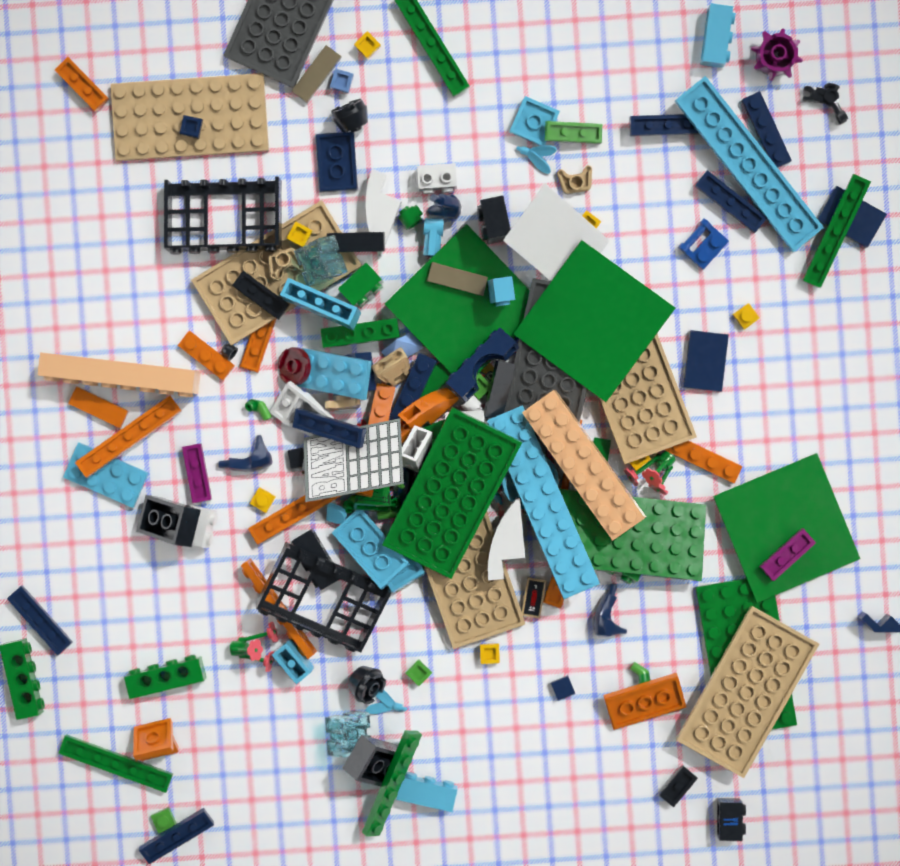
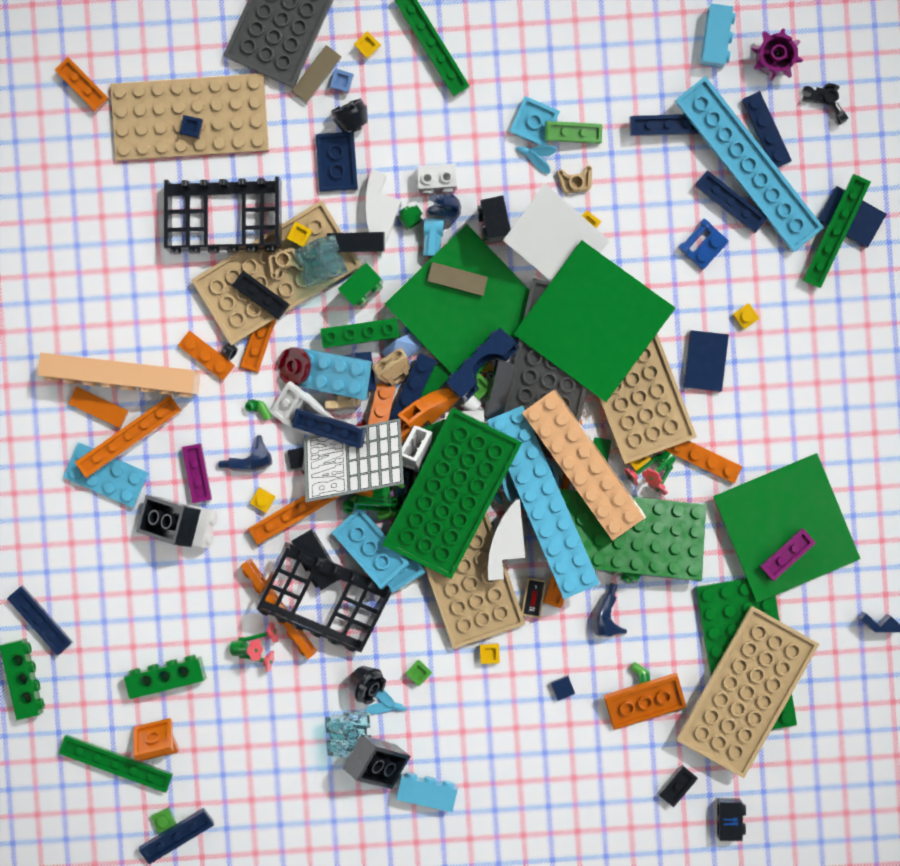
(292, 661): medium azure brick -> none
(320, 304): medium azure brick -> none
(335, 513): medium azure tile -> none
(392, 783): green plate -> none
(501, 291): medium azure brick -> none

